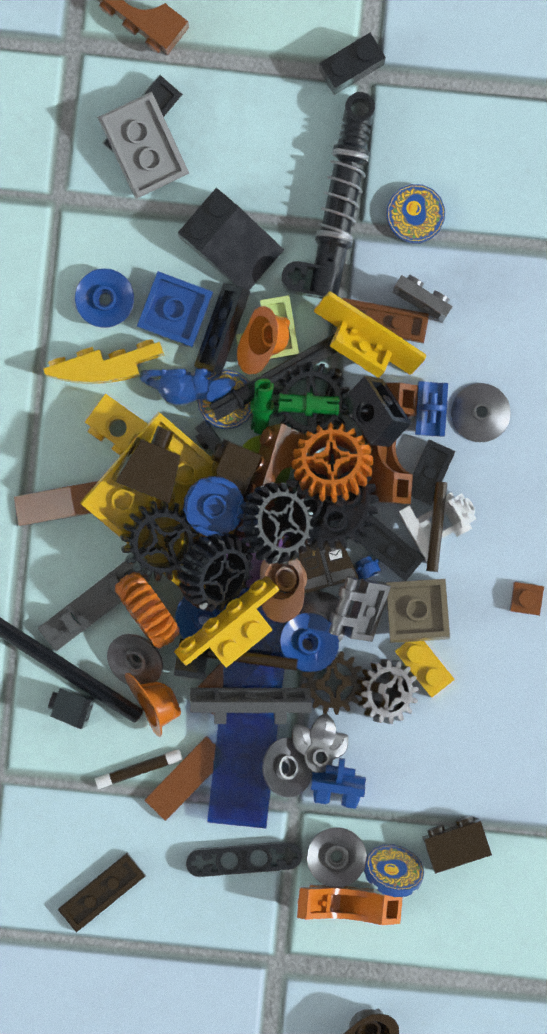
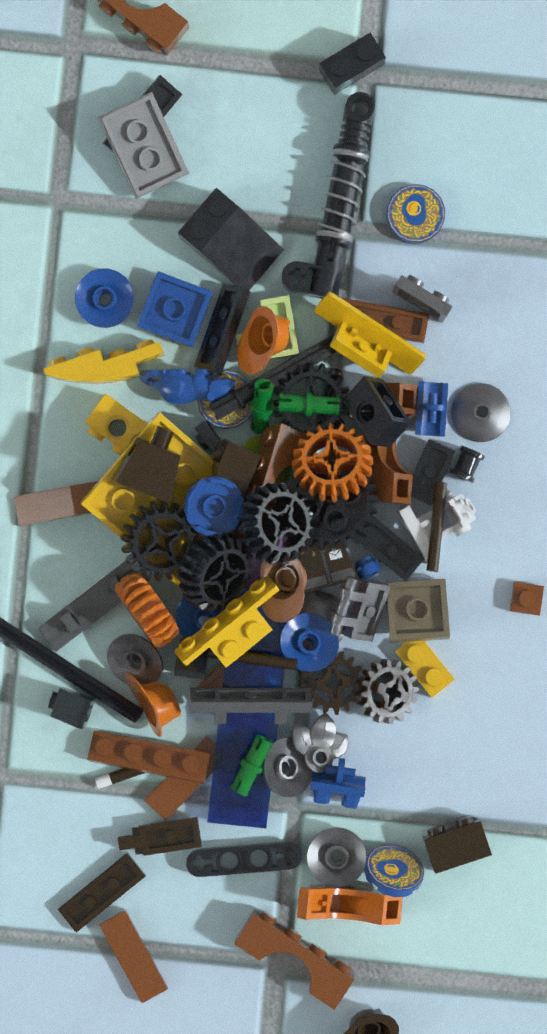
(133, 956): none -> dark orange tile
(149, 757): none -> dark orange plate
(163, 837): none -> dark brown hinge
(251, 765): none -> green pin
(263, 937): none -> dark orange arch
(467, 464): none -> black bush

